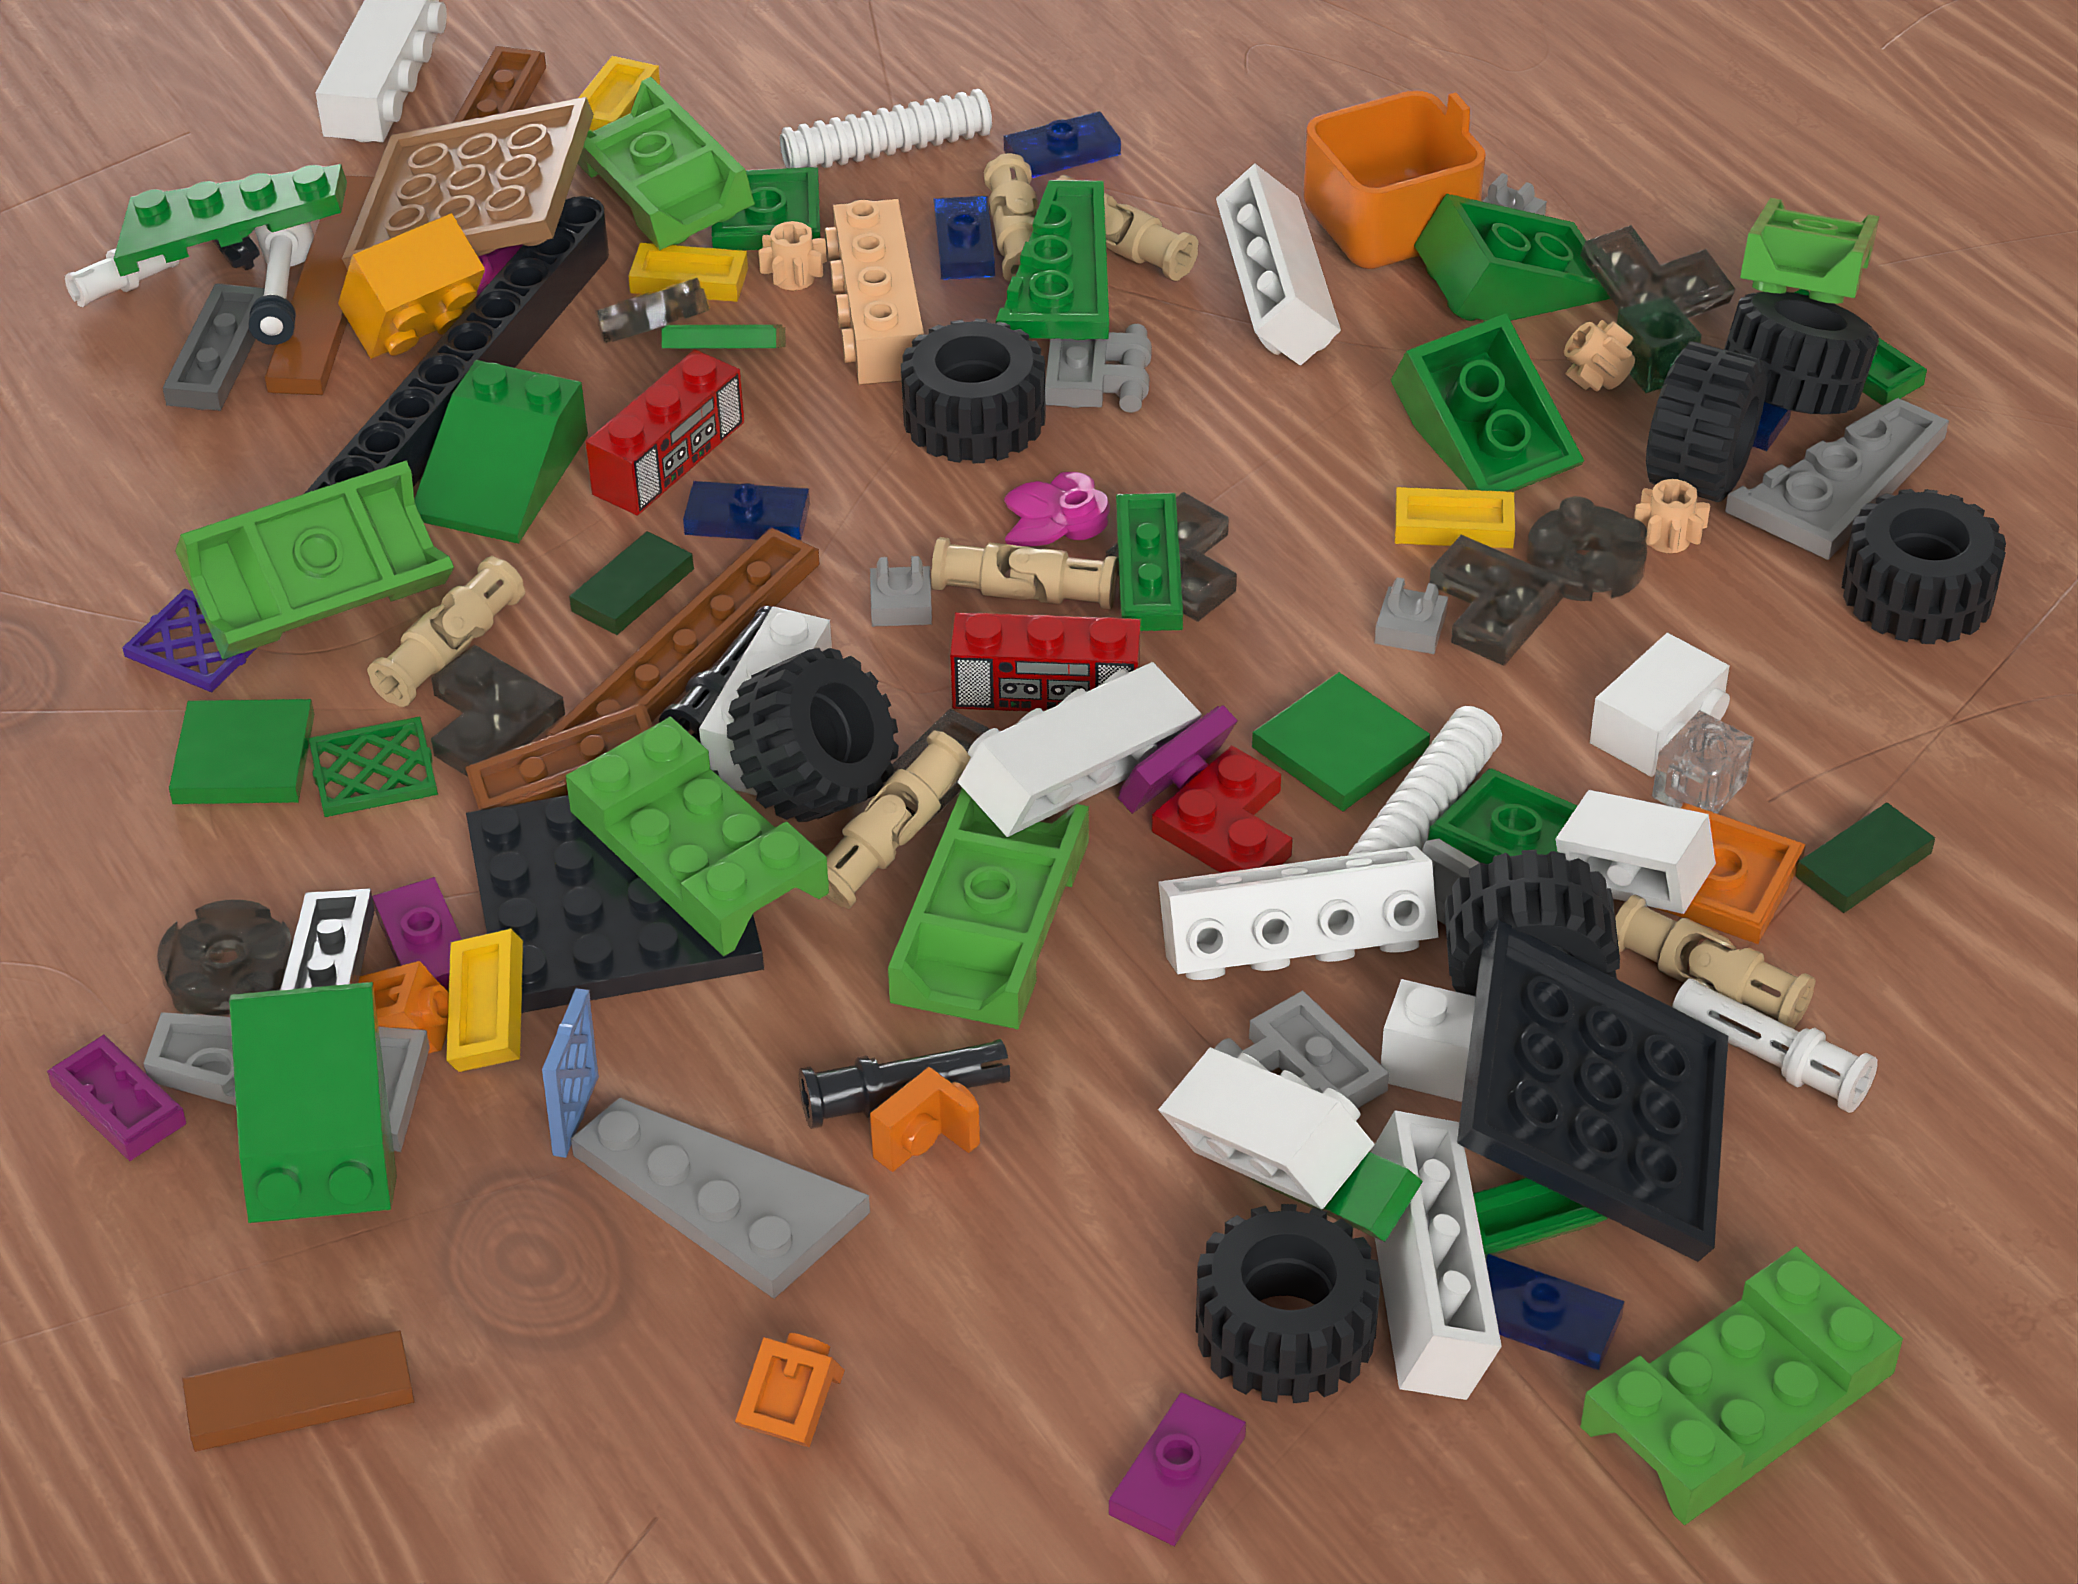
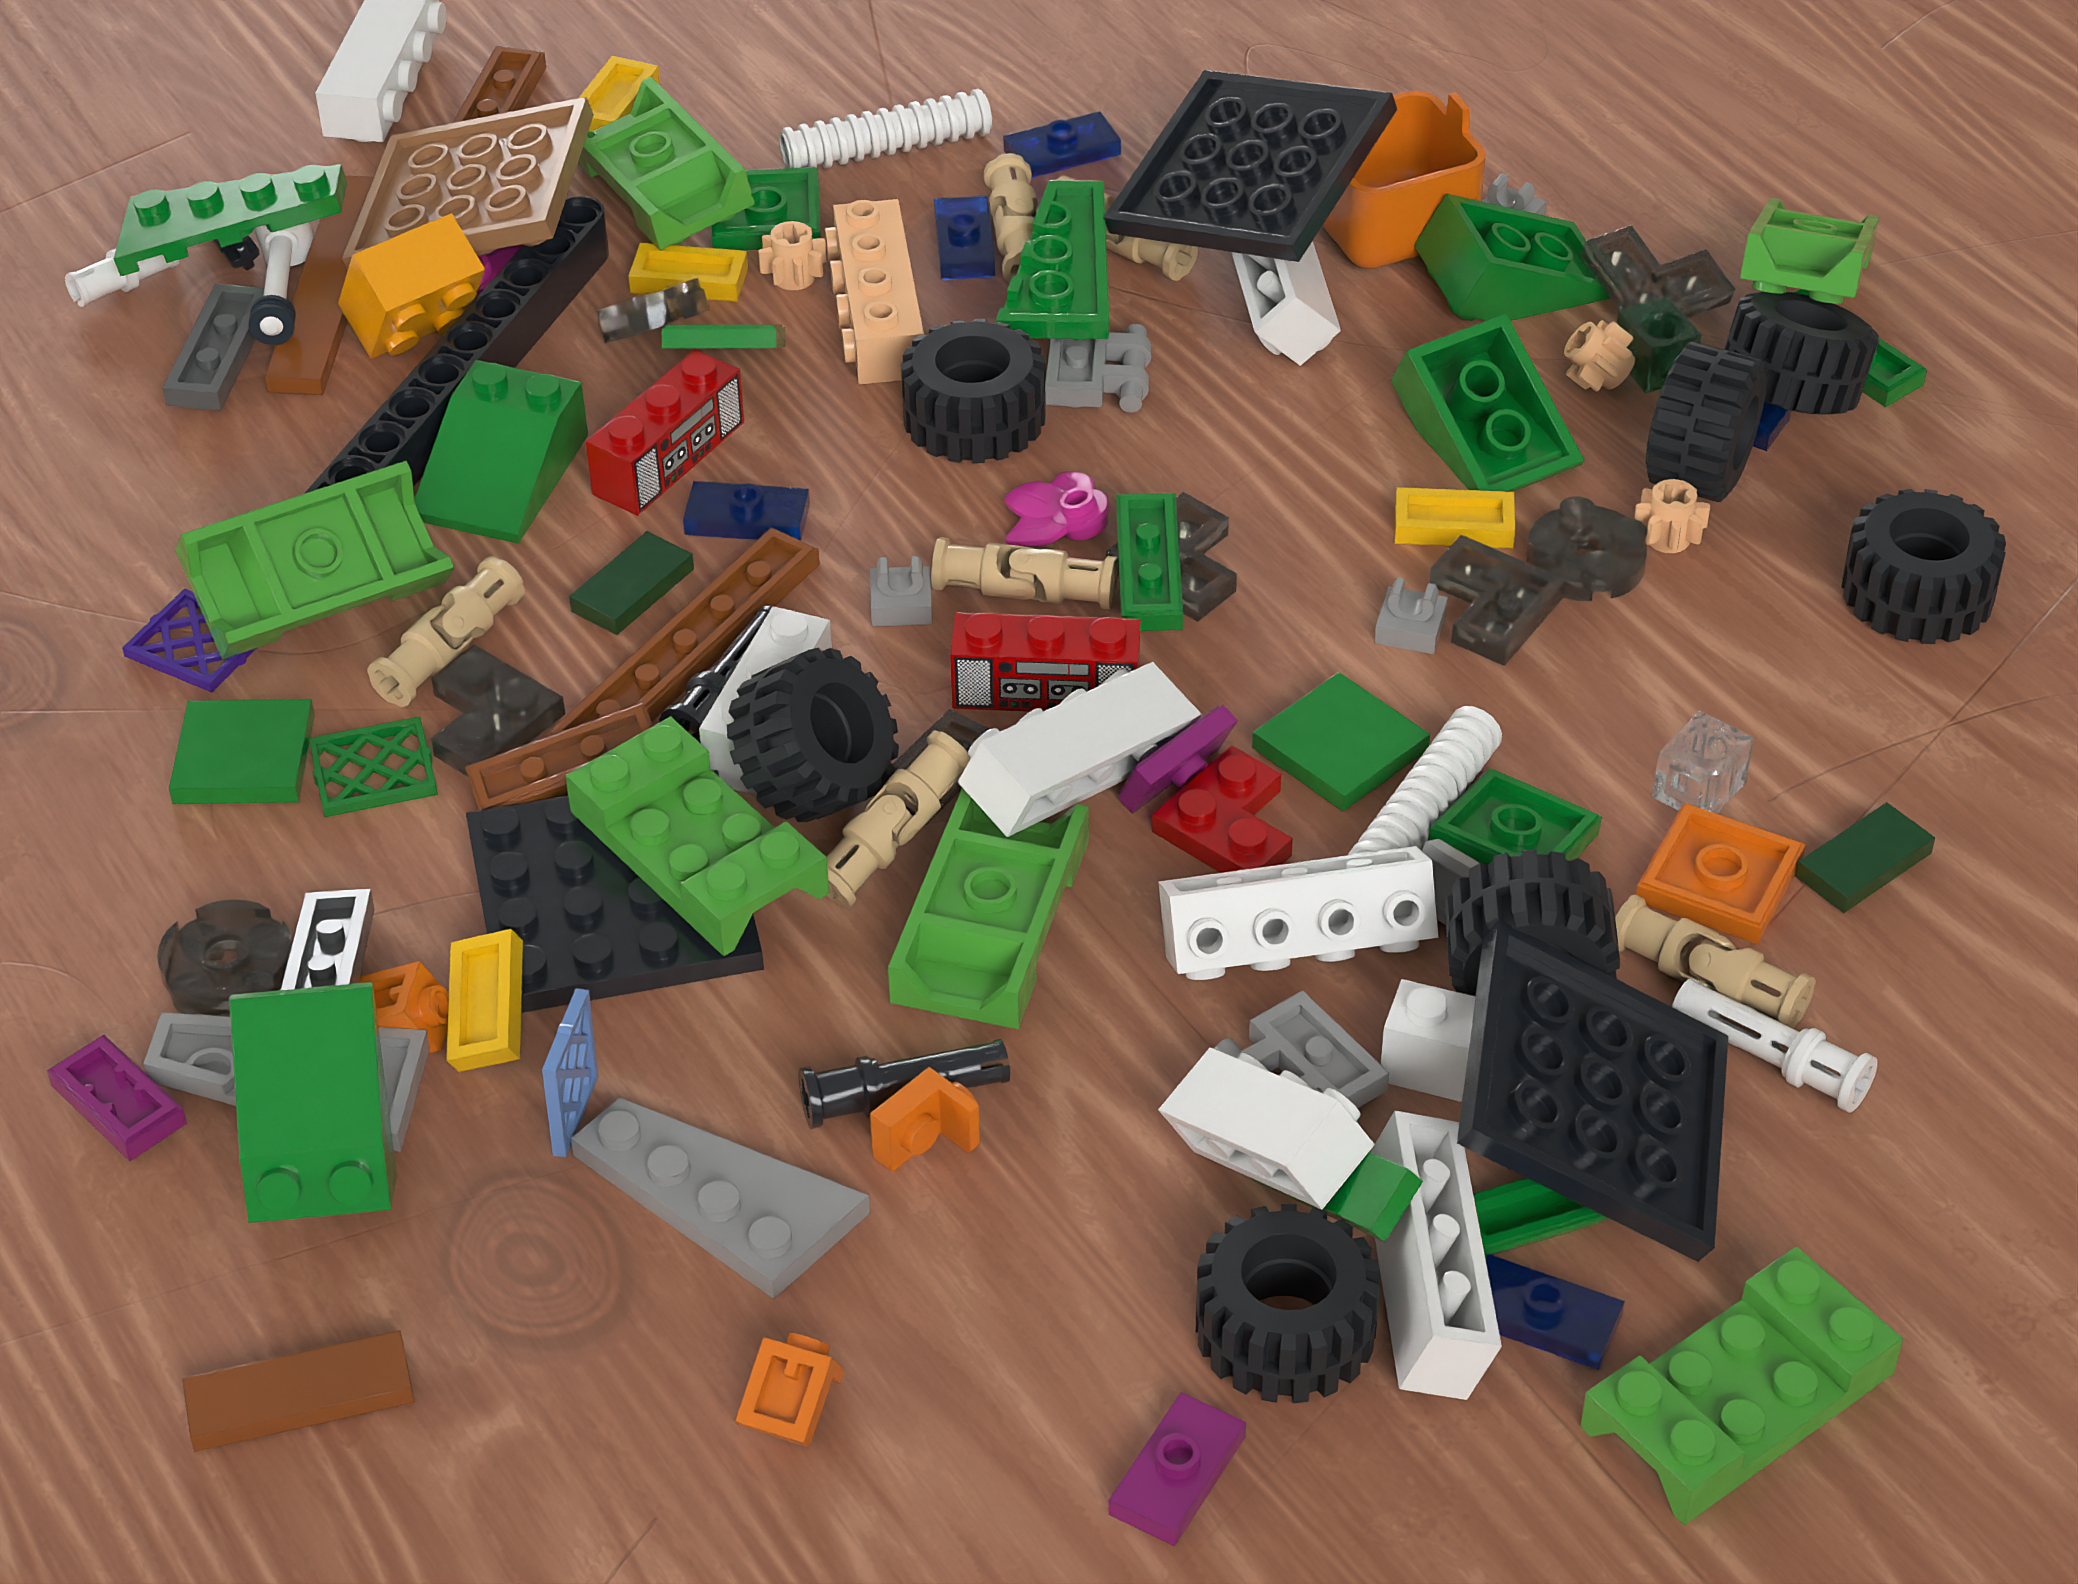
(418, 926): magenta plate -> none
(1251, 164): none -> black plate
(1641, 848): white brick -> none
(1657, 700): white brick -> none
(1823, 493): light grey wing -> none

